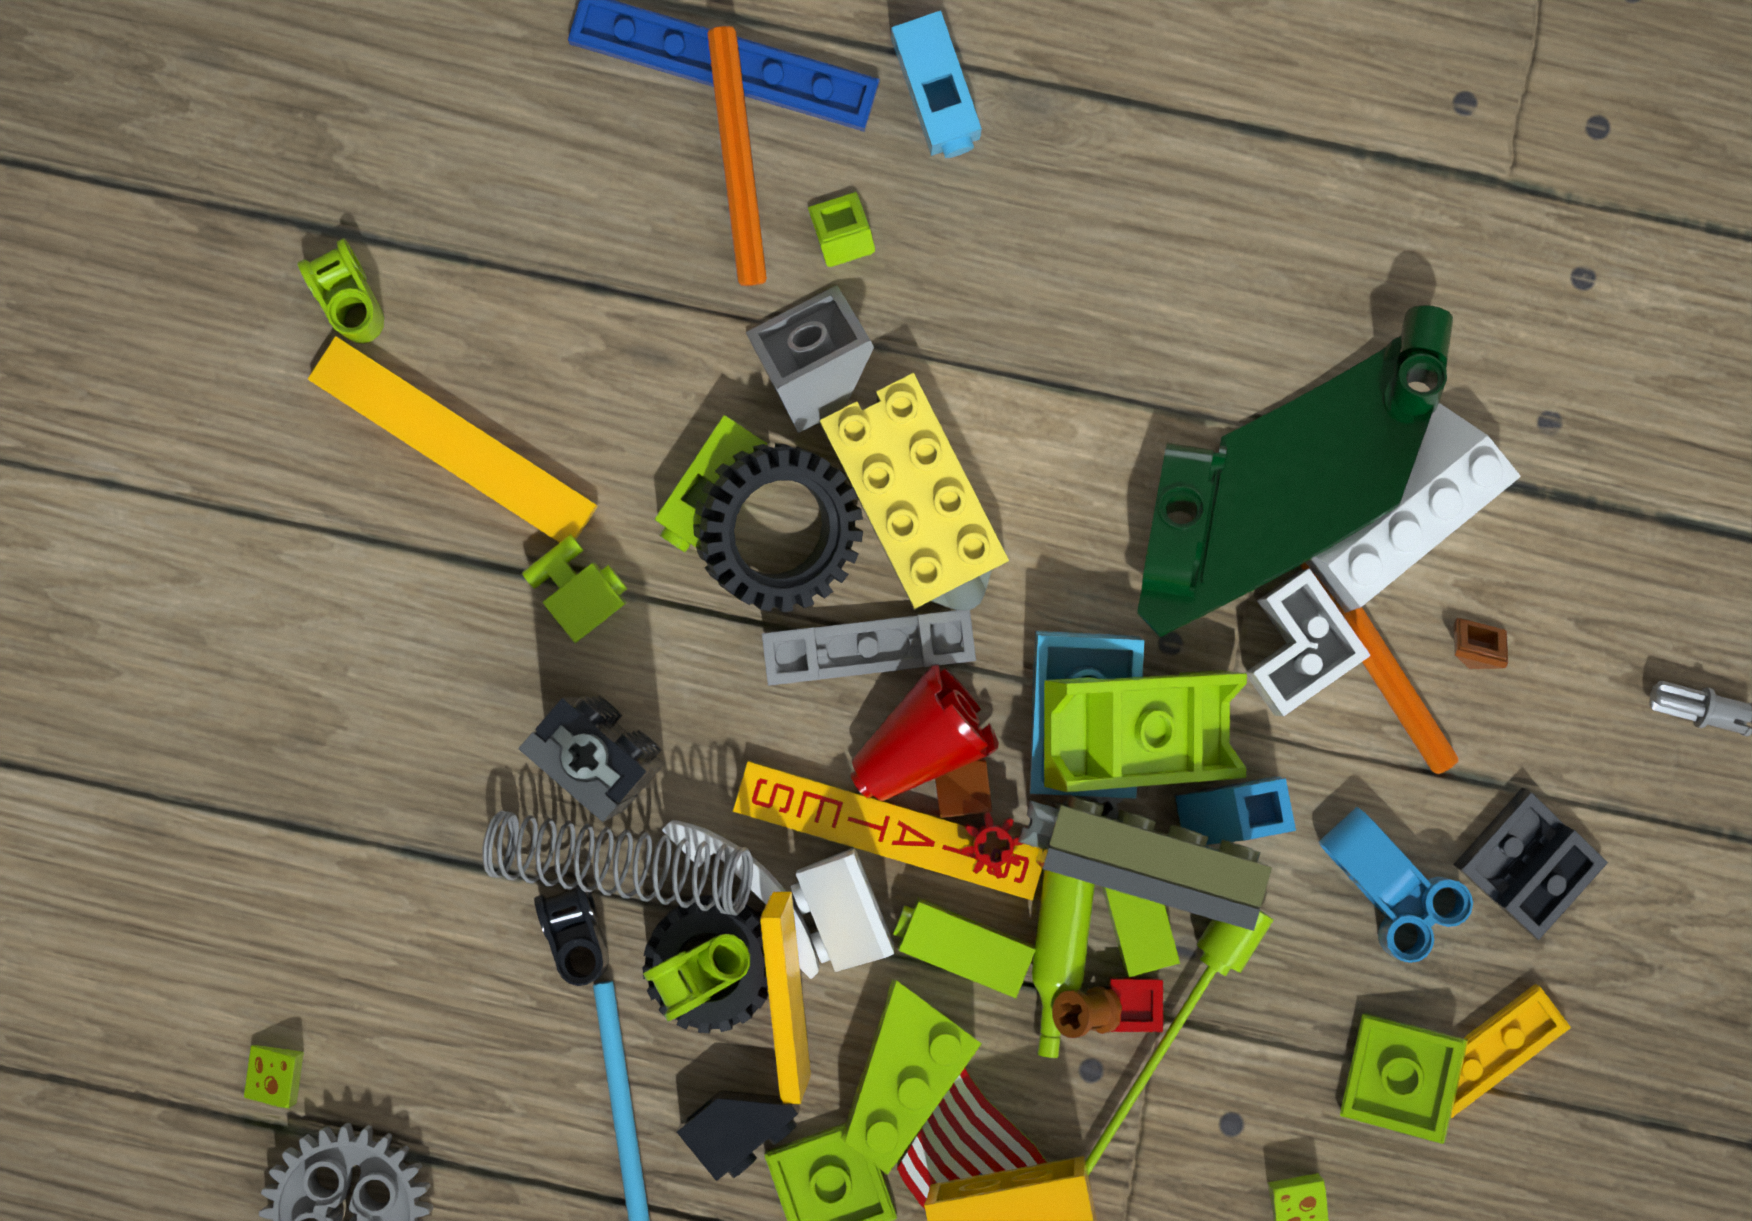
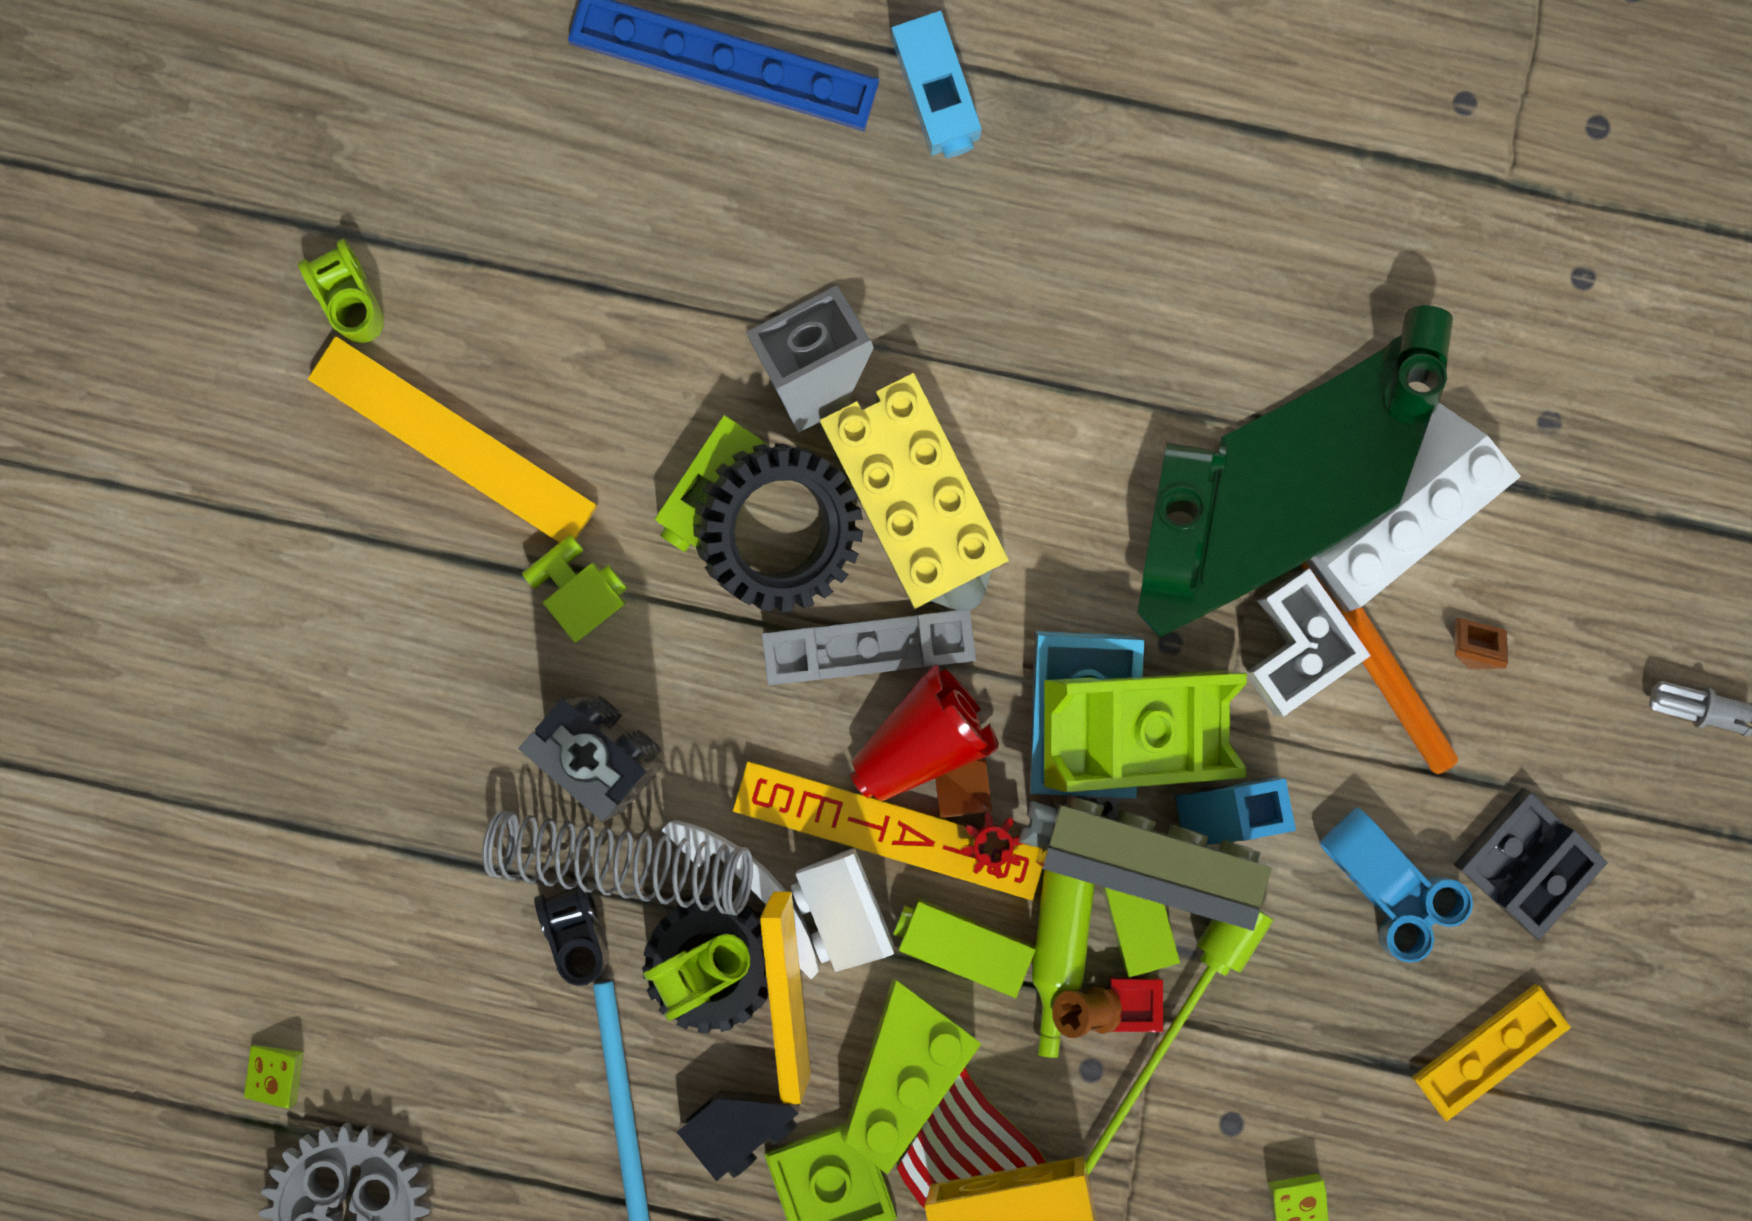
(737, 155): orange axle -> none
(842, 229): lime slope -> none
(1403, 1078): lime tile -> none

